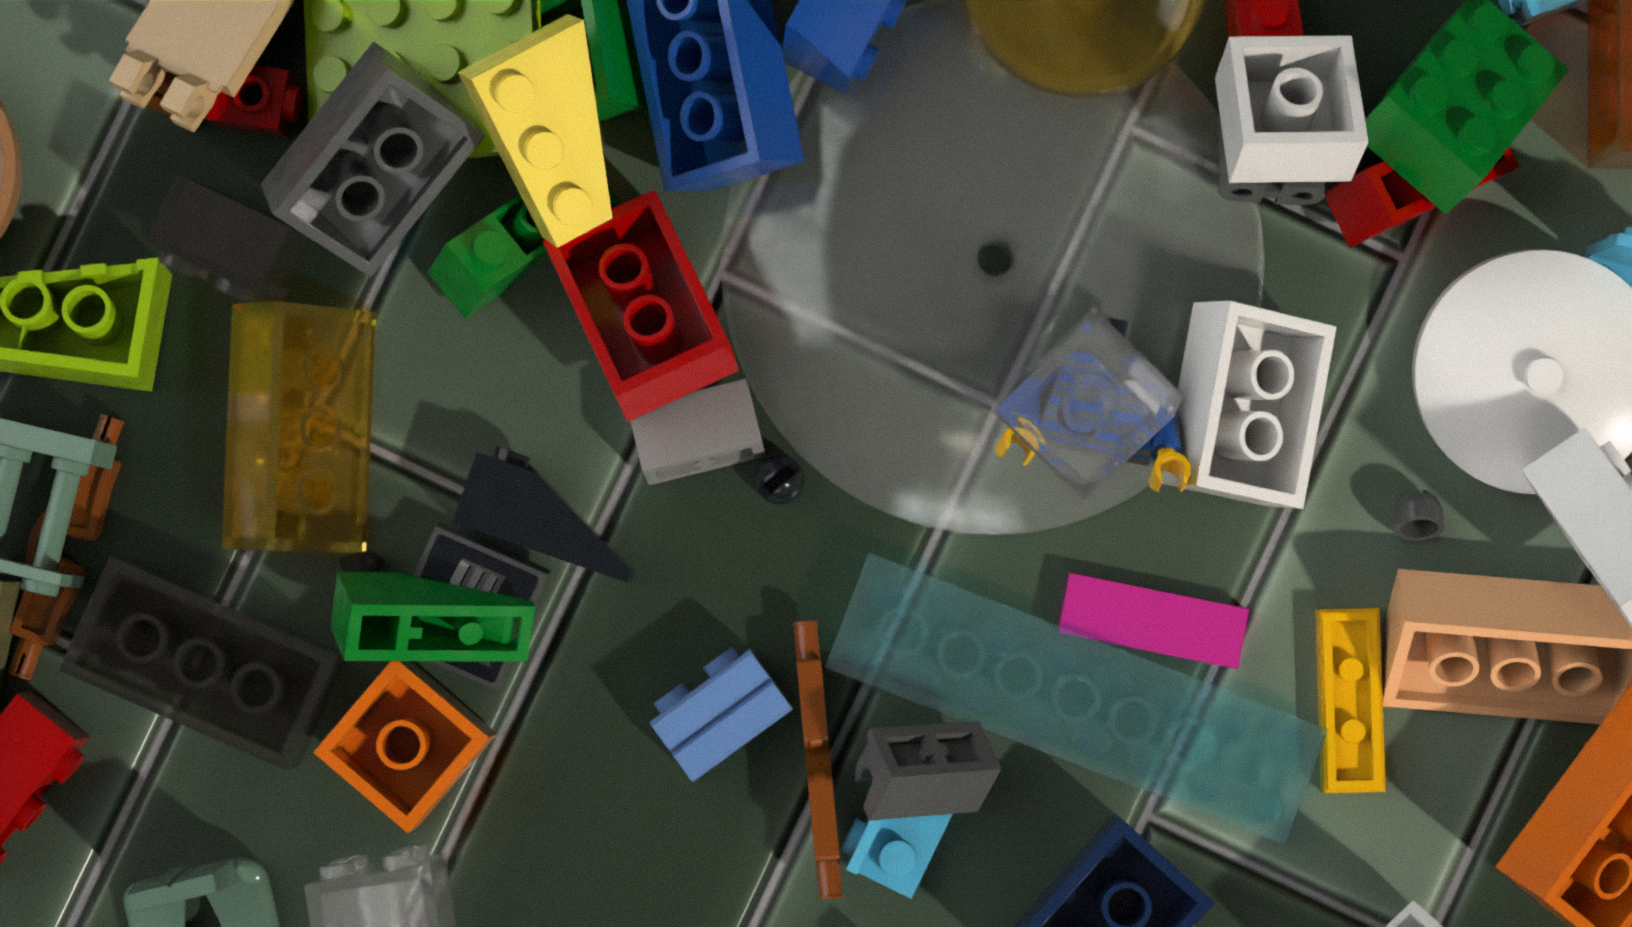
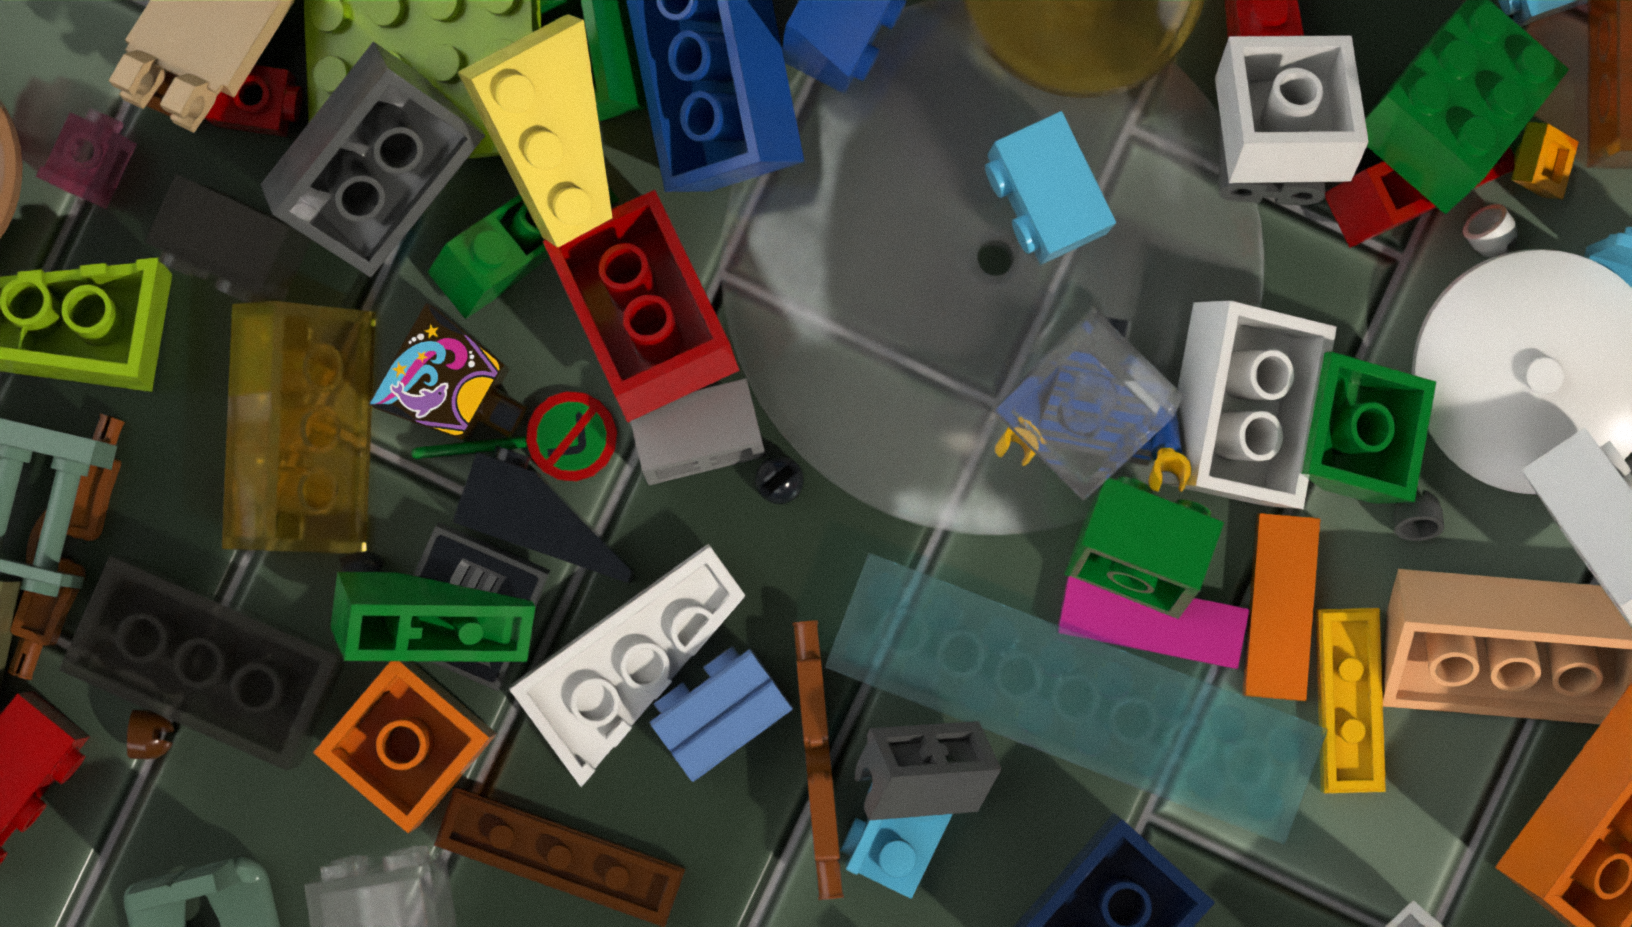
(100, 175): none -> clear pink brick
(144, 735): none -> reddish brown hinge
(447, 381): none -> torso
(560, 856): none -> reddish brown tile
(566, 437): none -> piece
(614, 670): none -> white wing
(1048, 189): none -> medium azure brick
(1145, 546): none -> green brick
(1281, 607): none -> orange tile
(1368, 430): none -> green slope
(1491, 230): none -> white hinge
(1544, 160): none -> light orange plate

